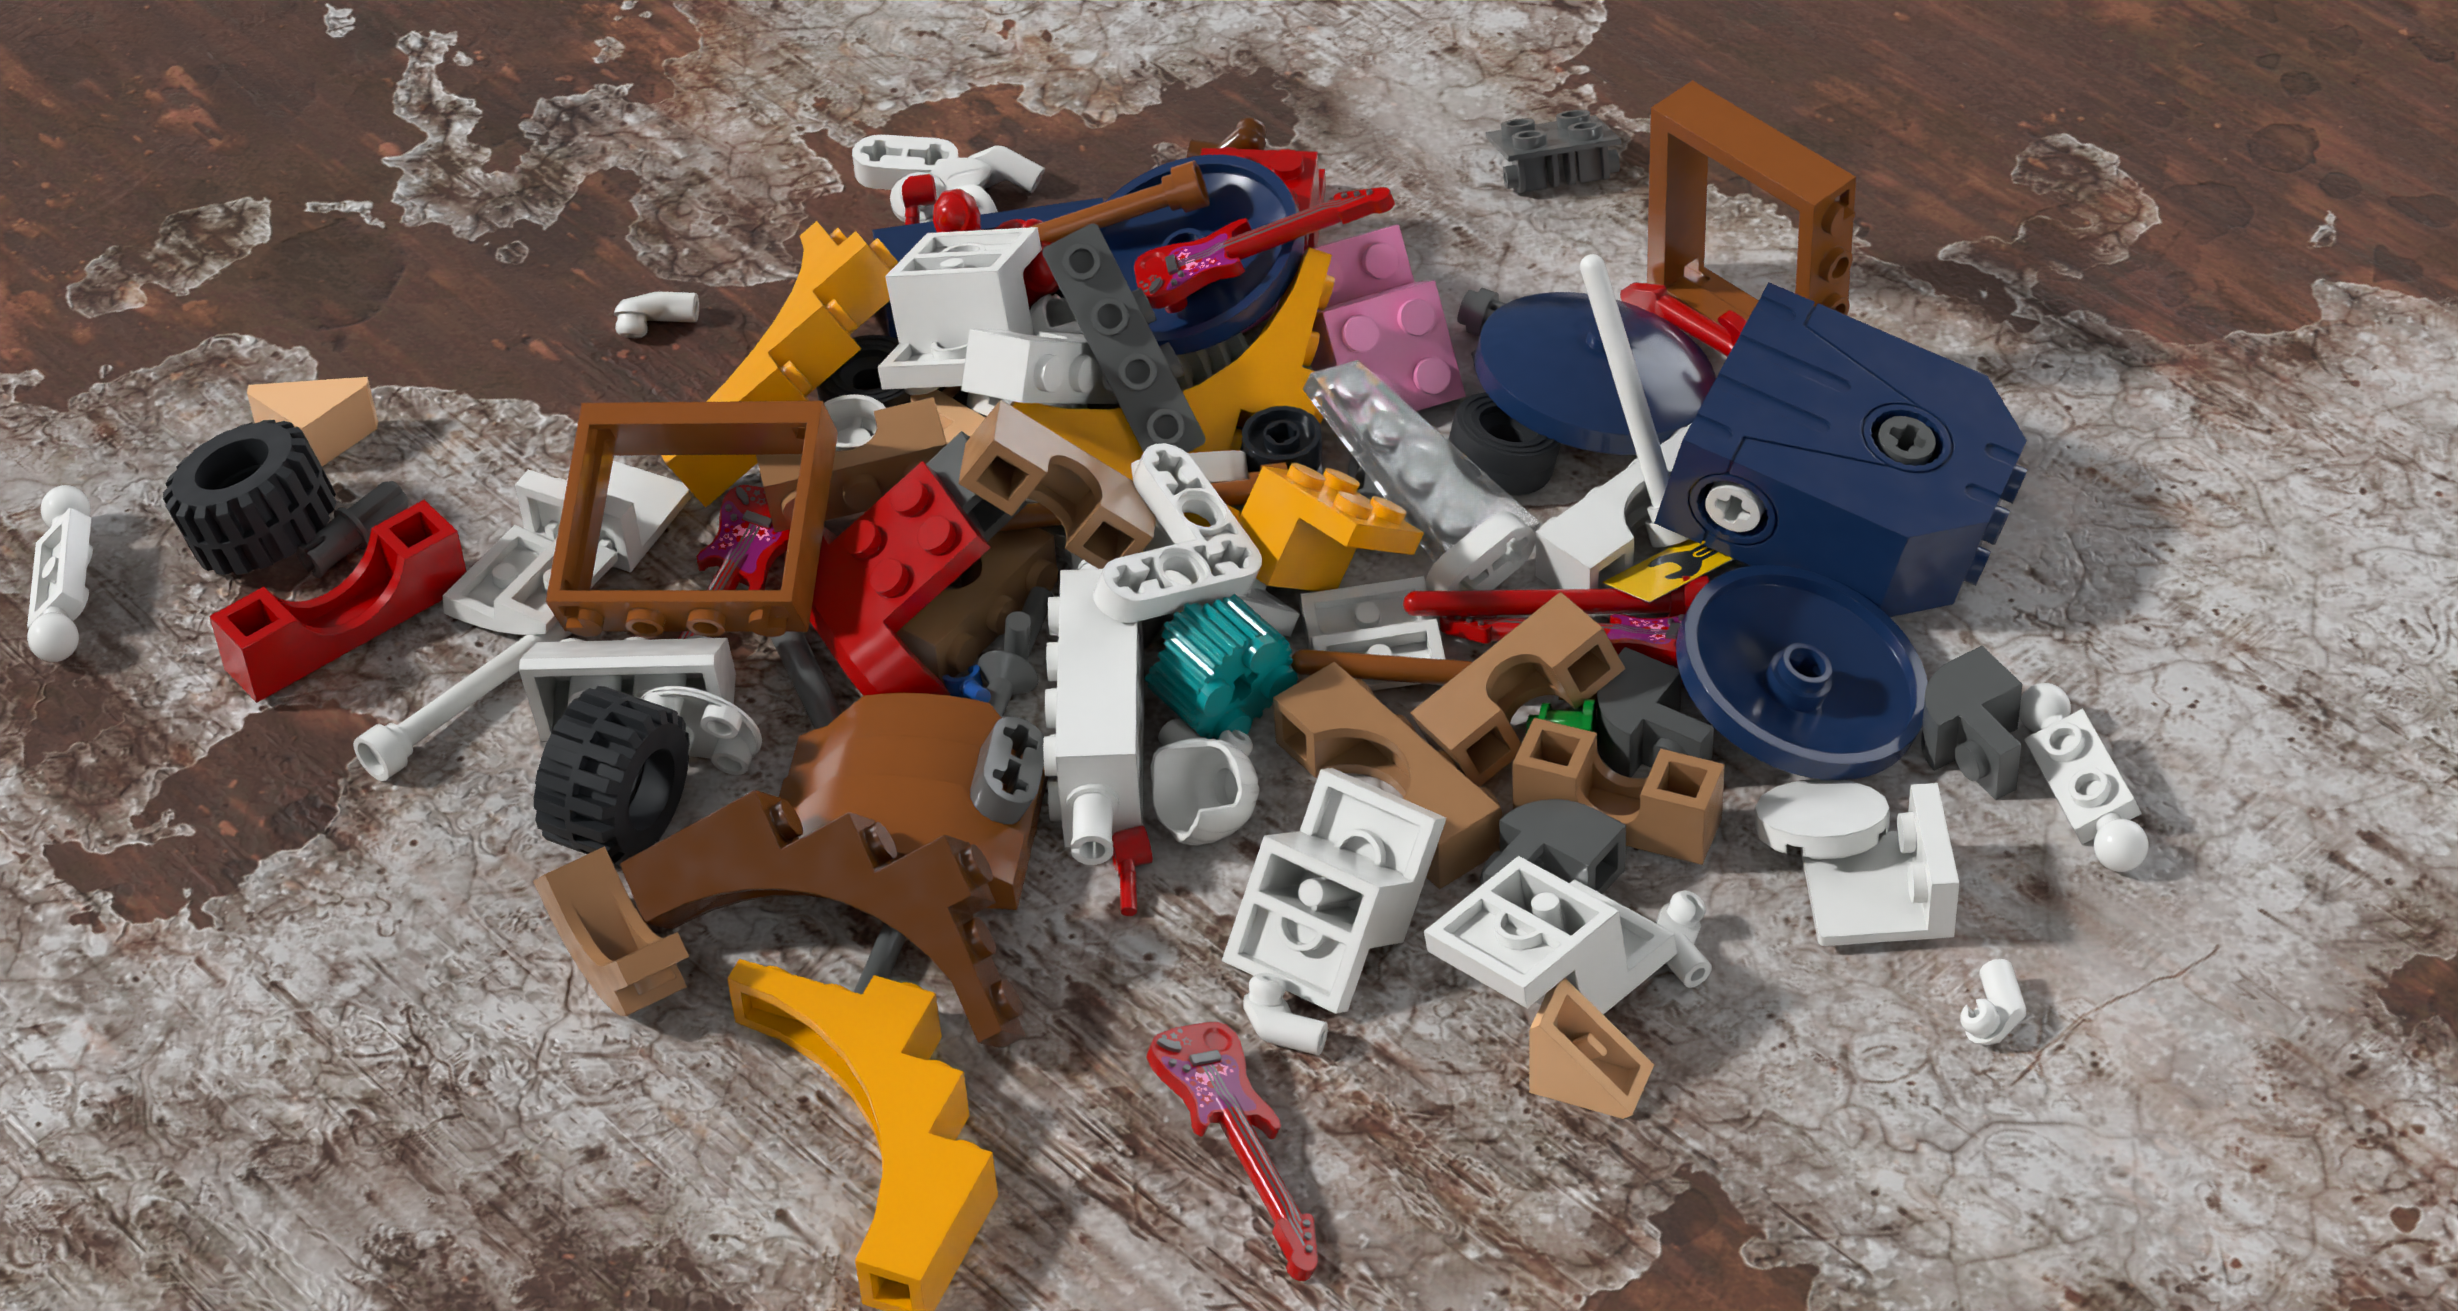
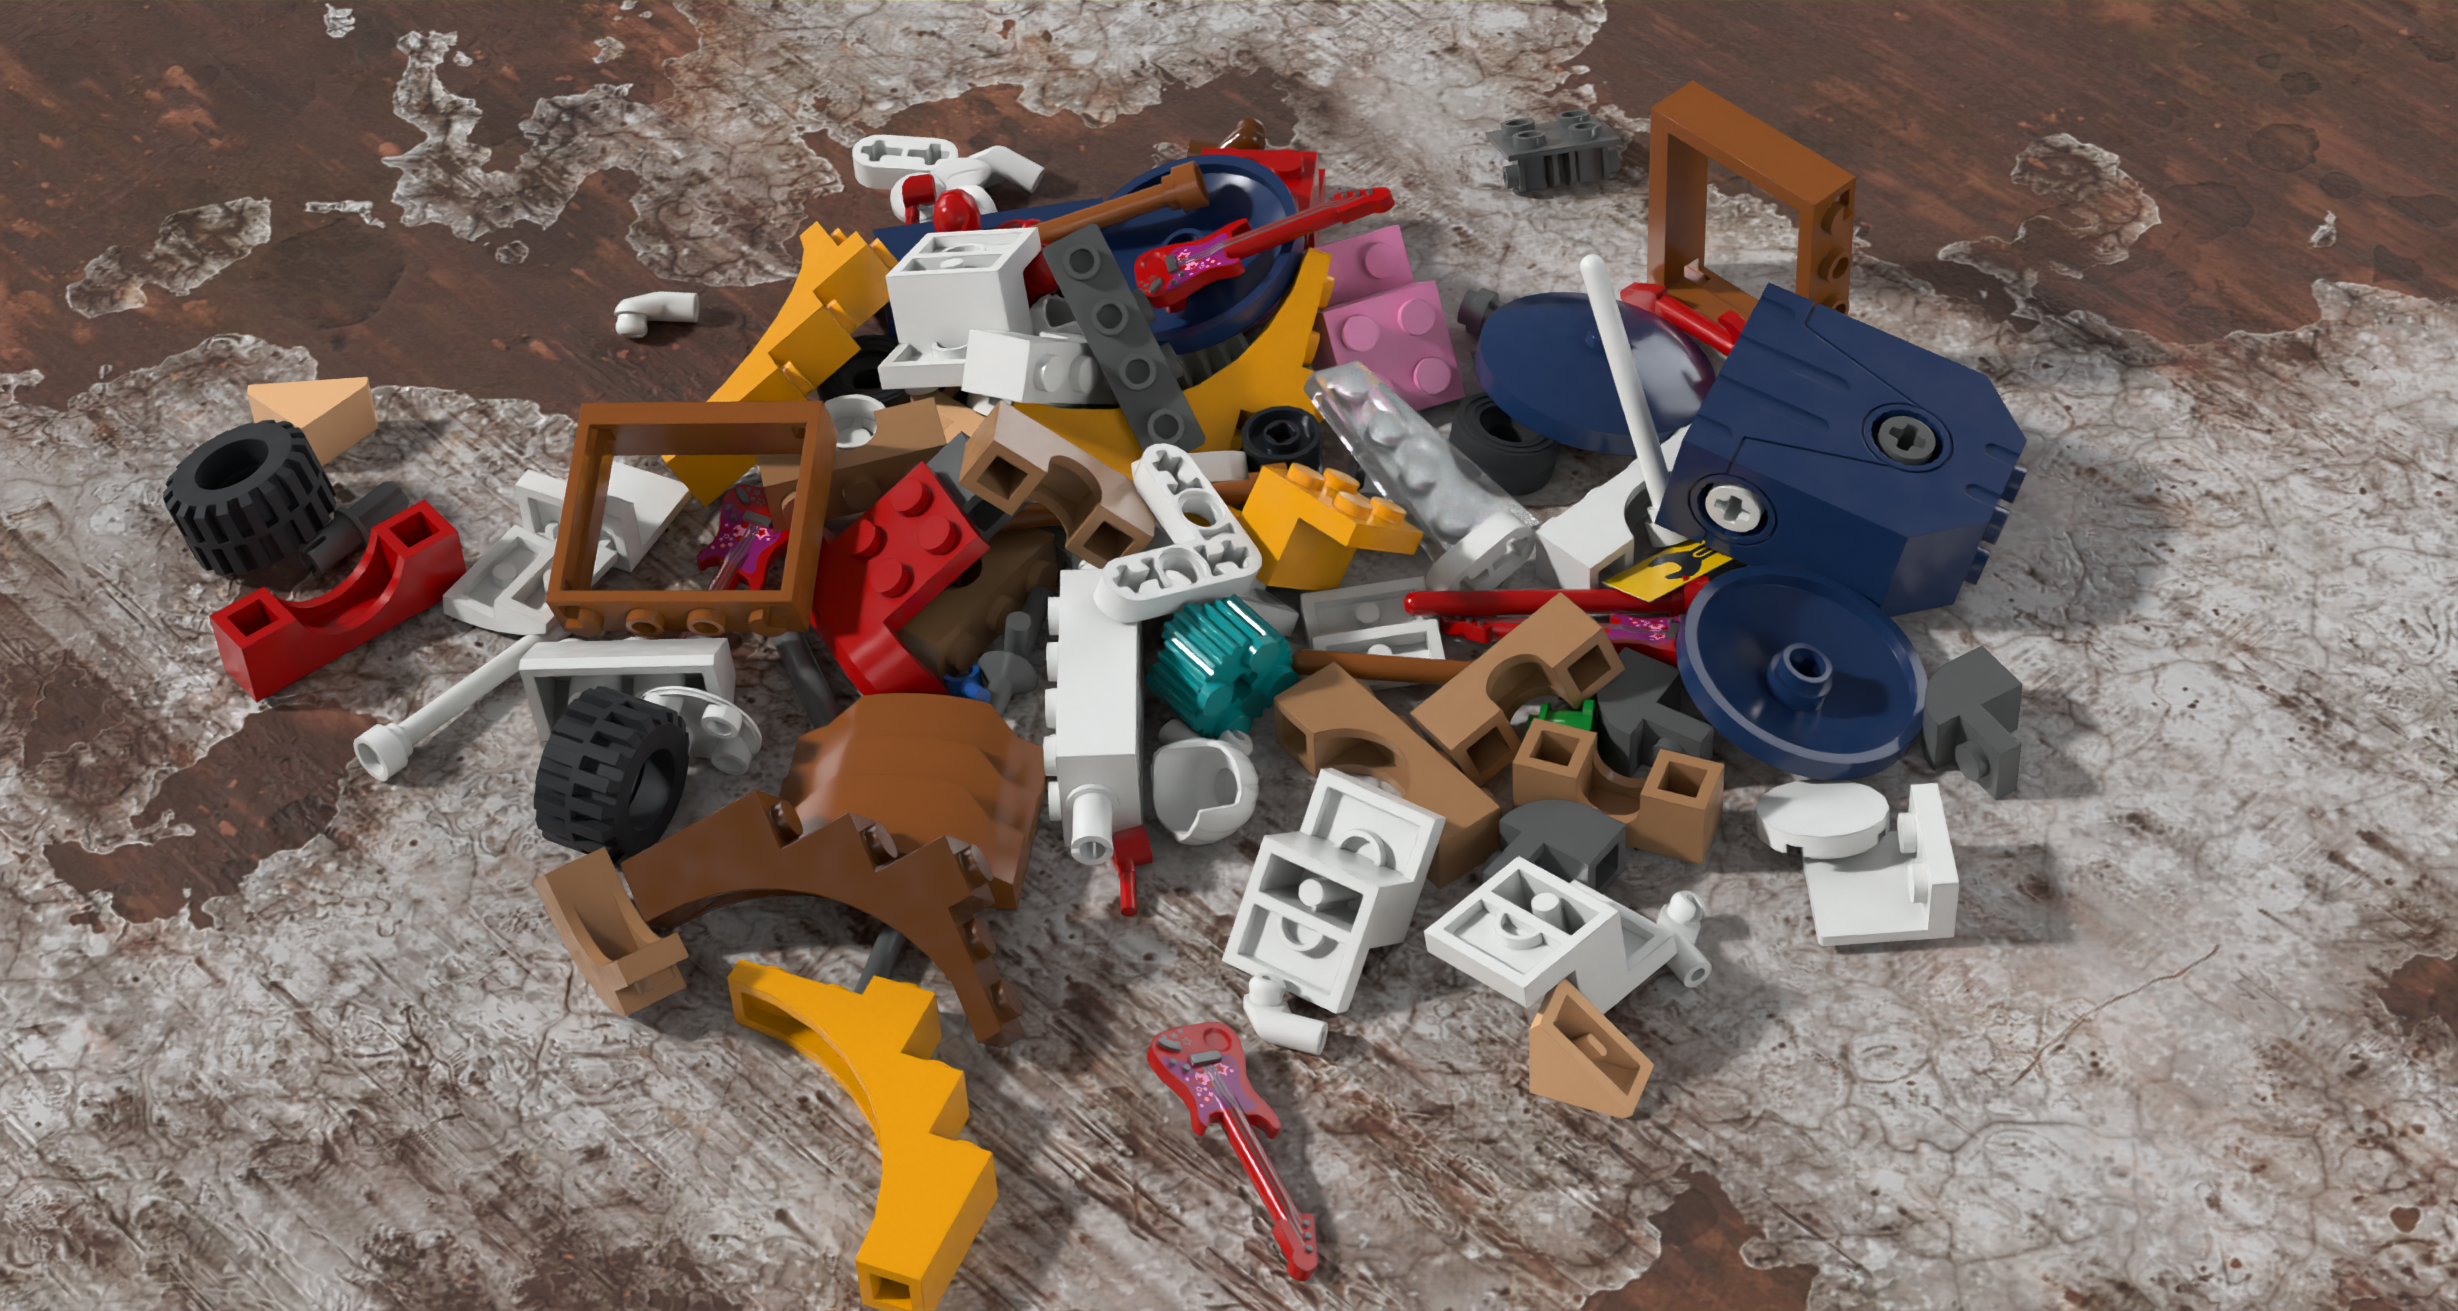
(60, 574): white plate -> none
(998, 766): dark grey beam -> none
(2000, 1010): white arm -> none
(2083, 777): white plate -> none

